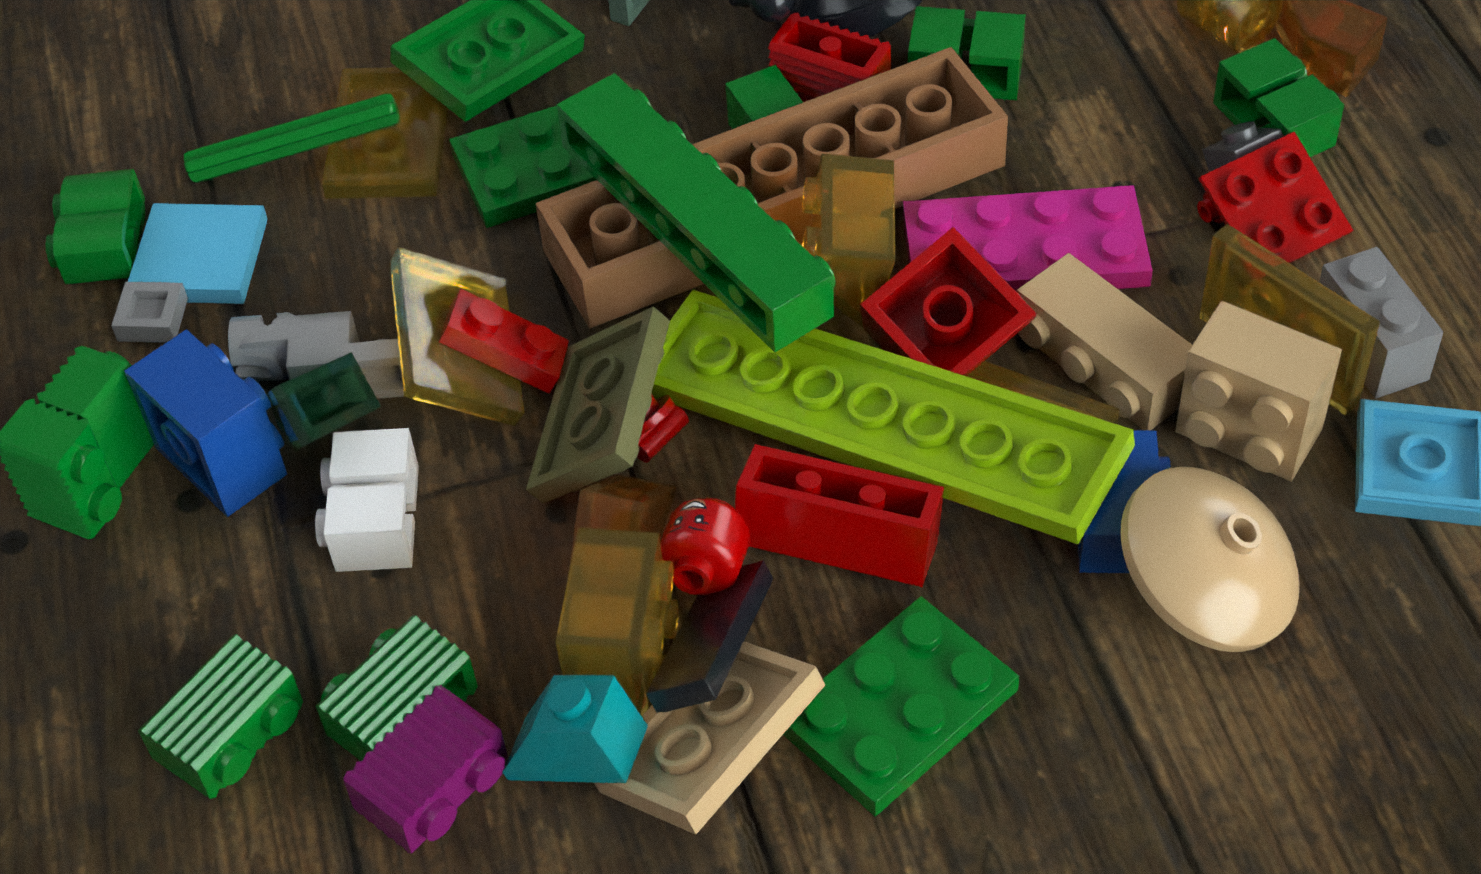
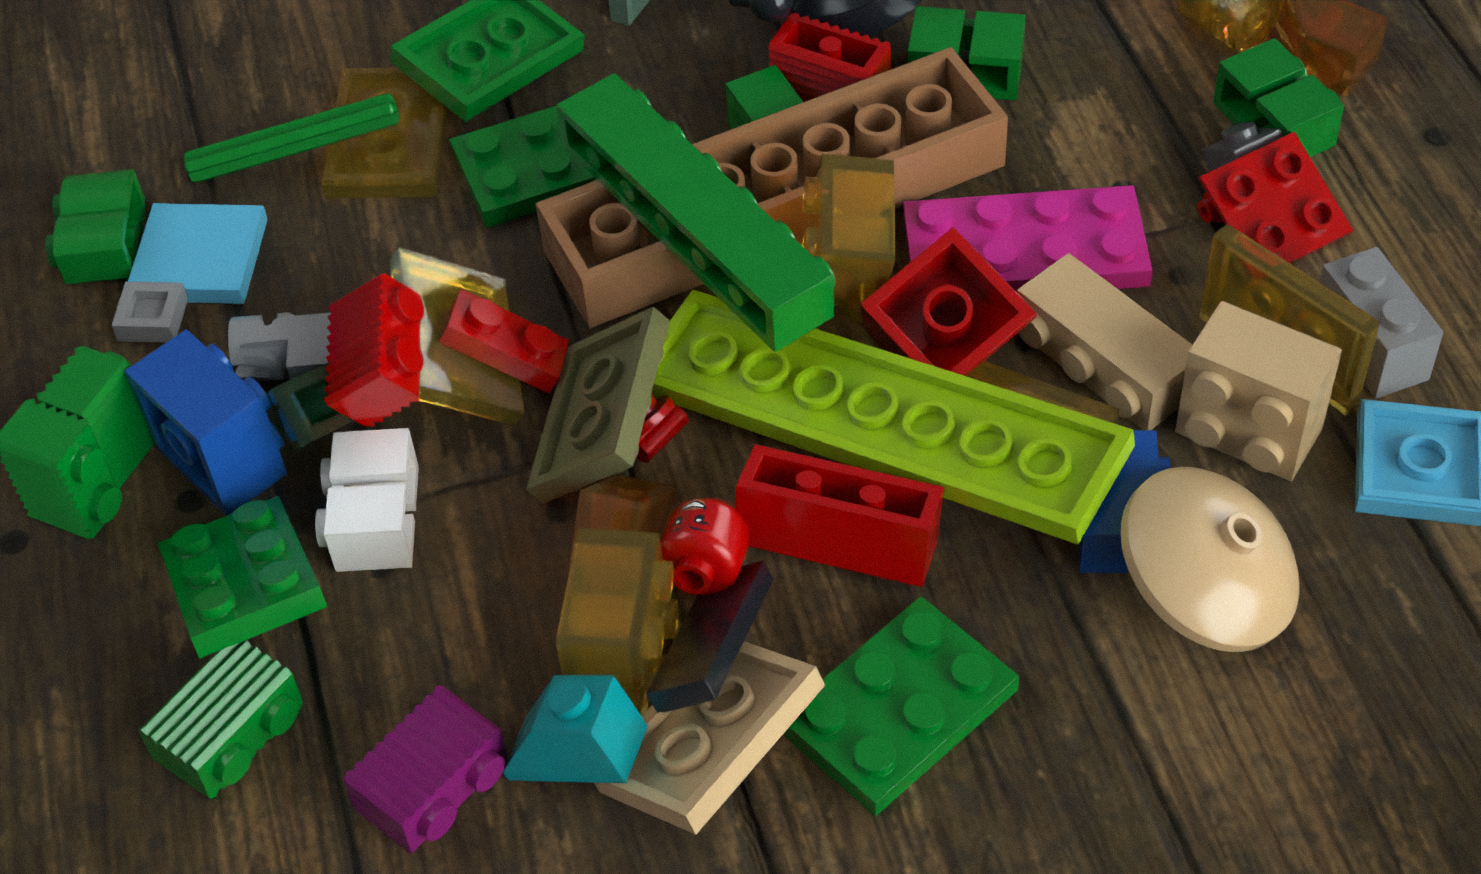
(240, 575): none -> green plate
(374, 351): none -> red brick
(389, 684): green brick -> none

